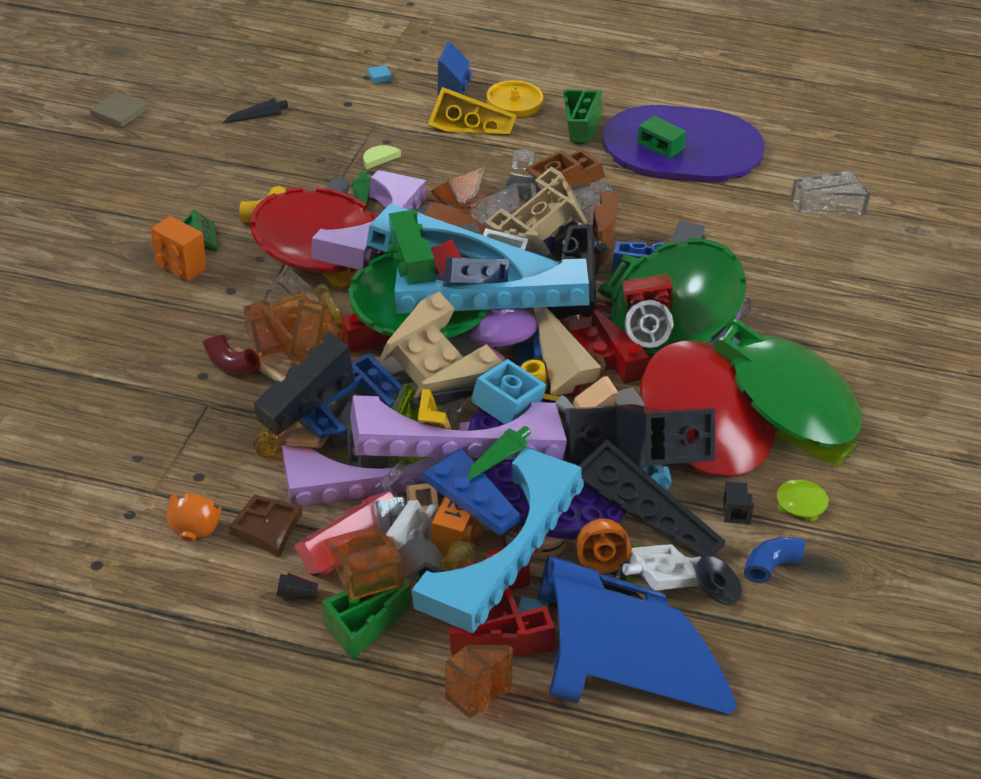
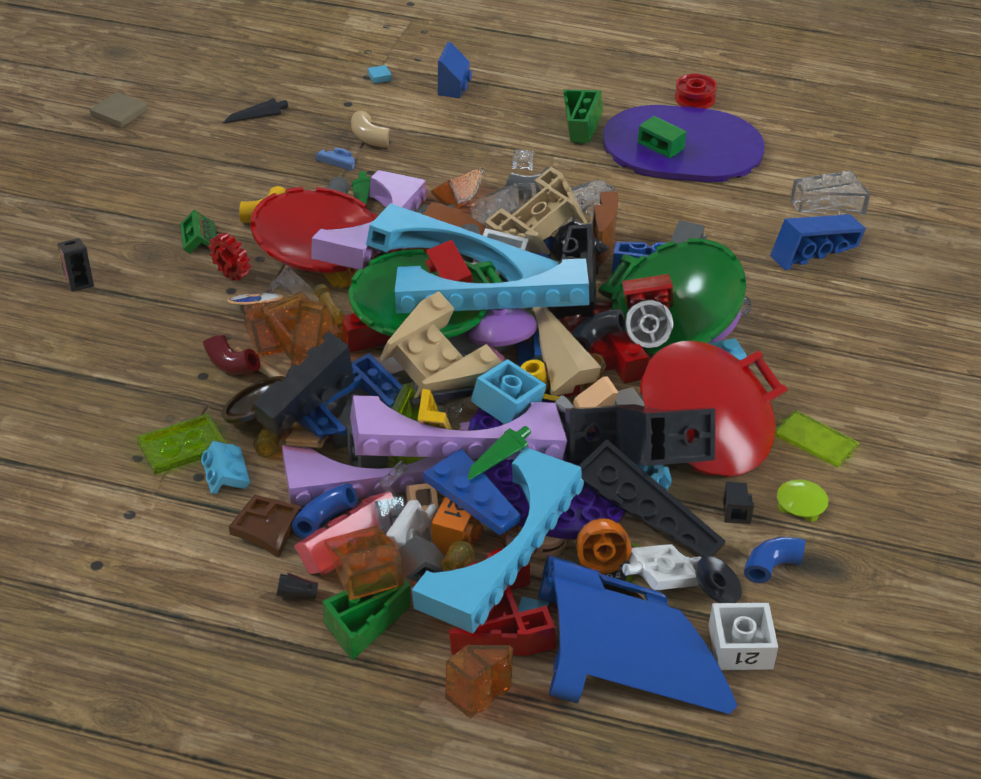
(75, 258): none -> black torso
(178, 248): orange brick -> none
(178, 443): none -> clear neon green tile
(192, 516): orange cylinder -> none
(224, 466): none -> medium azure bracket
(229, 256): none -> red gear
(240, 408): none -> dark brown dish
(254, 298): none -> shield
(323, 509): none -> blue cylinder
(338, 157): none -> medium blue tile
(367, 132): none -> tan cylinder
(379, 155): yellowish green tile -> none
(408, 249): green wedge -> none
(466, 115): yellow wedge -> none
(475, 270): dark blue panel -> none
(516, 97): yellow piece -> none
(577, 168): dark orange slope -> none
(598, 327): none -> black cylinder
(695, 91): none -> red wheel
(743, 636): none -> white brick
(792, 386): green dish -> none
(815, 237): none -> blue wedge

